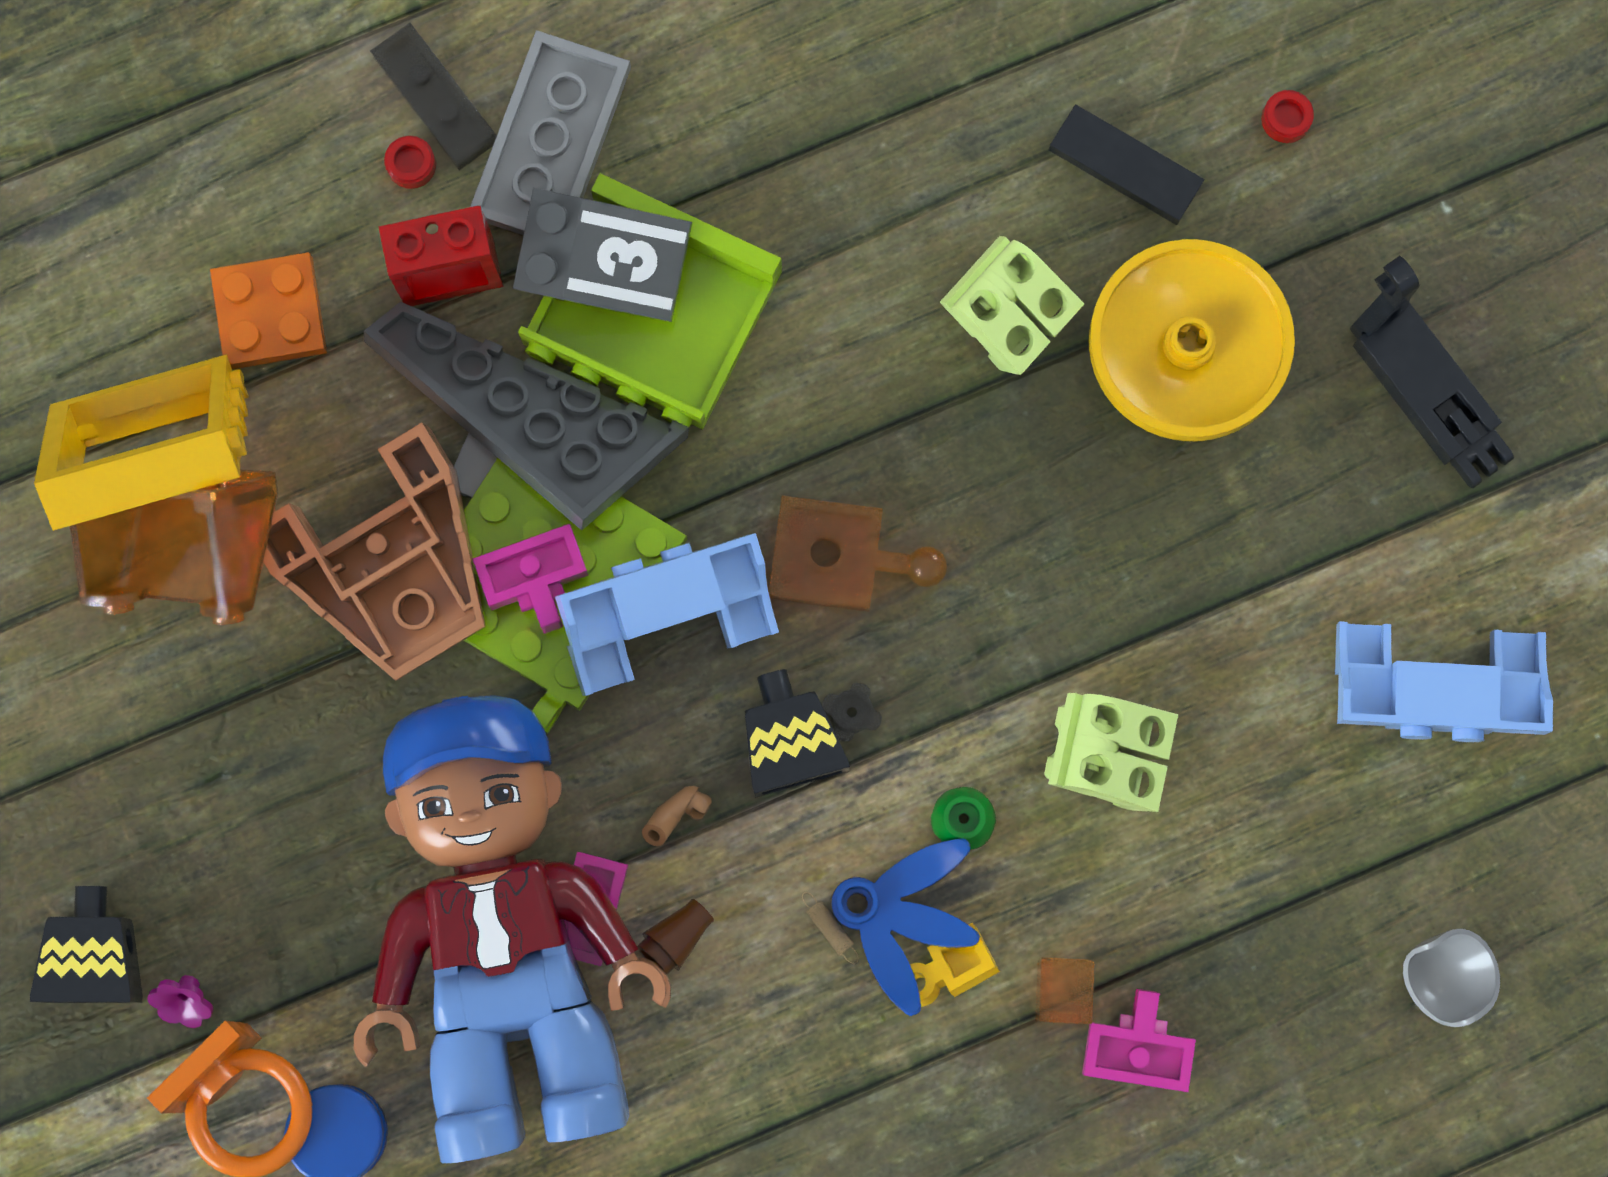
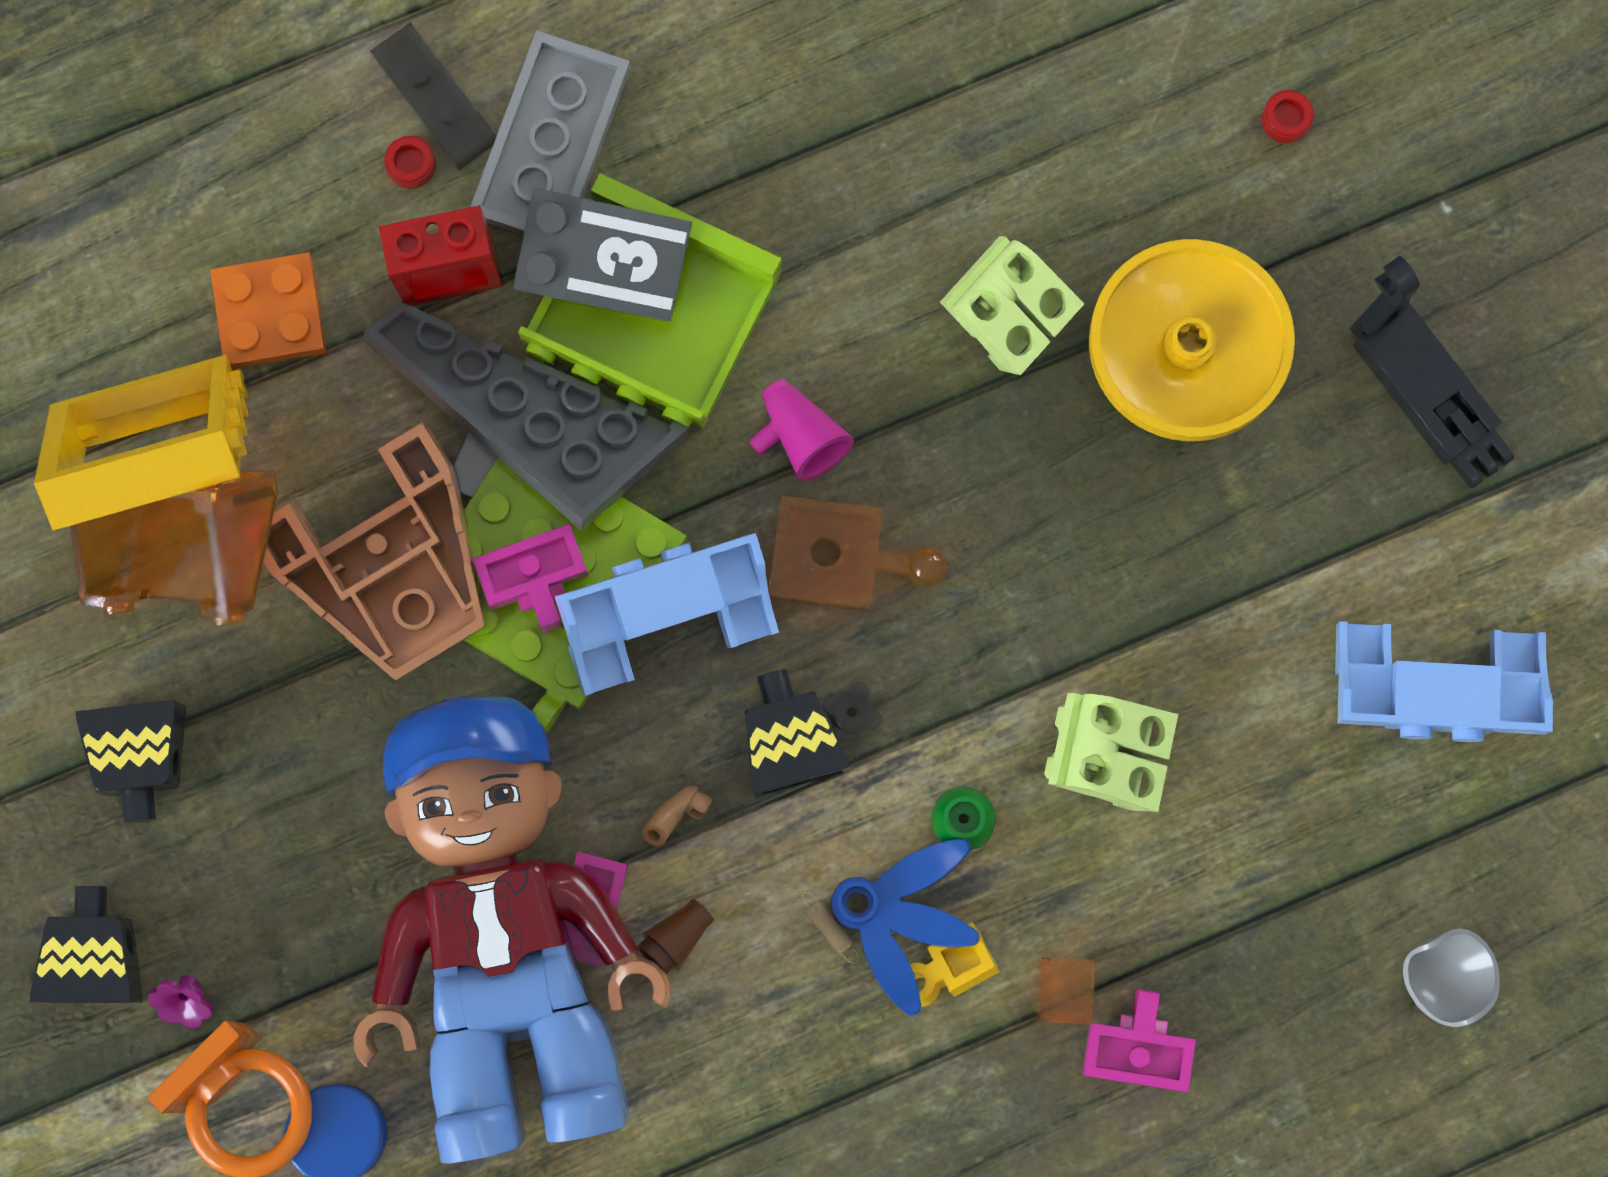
(134, 752): none -> black torso
(806, 432): none -> dark pink piece
(1126, 164): black tile -> none

